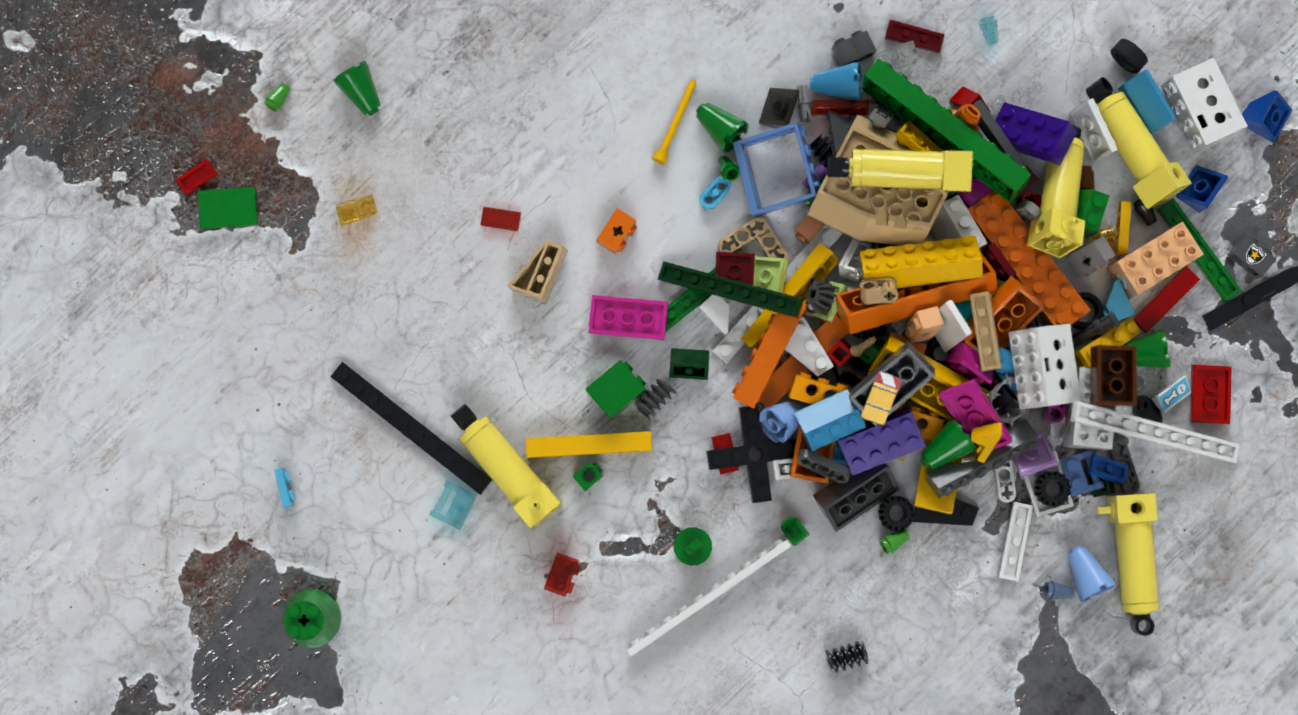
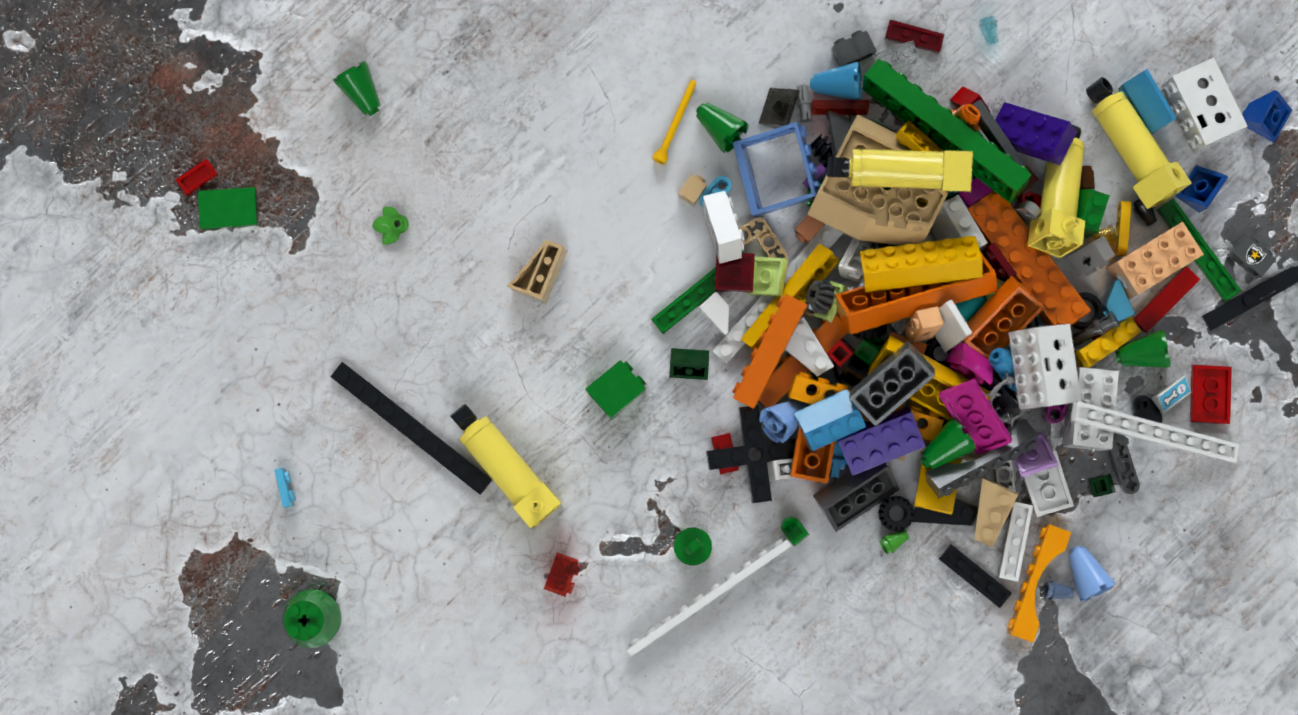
(277, 97): bright green cone -> none
(356, 209): clear yellow slope -> none
(388, 225): none -> bright green plate
(459, 507): clear light blue plate -> none
(500, 219): clear red tile -> none
(579, 476): green brick -> none
(588, 444): yellow piece -> none
(618, 221): orange brick -> none
(628, 317): dark pink plate -> none
(654, 398): dark grey piece -> none
(692, 189): none -> tan brick
(723, 226): none -> white brick
(728, 168): green cone -> none
(731, 289): dark green tile -> none
(823, 466): dark grey beam -> none
(846, 656): black piece -> none
(858, 349): tan piece -> none
(876, 291): tan piece -> none
(880, 117): light grey hinge -> none
(881, 398): yellow sticker -> none
(975, 576): none -> black tile
(985, 331): tan tile -> none
(986, 439): yellow slope -> none
(993, 510): none -> tan wedge
(1025, 621): none -> light orange arch
(1063, 484): black tyre -> none
(1074, 472): medium blue plate -> none
(1094, 131): white plate -> none
(1108, 469): blue plate -> none
(1114, 376): reddish brown brick -> none
(1129, 56): black tyre -> none
(1135, 555): light yellow piece -> none

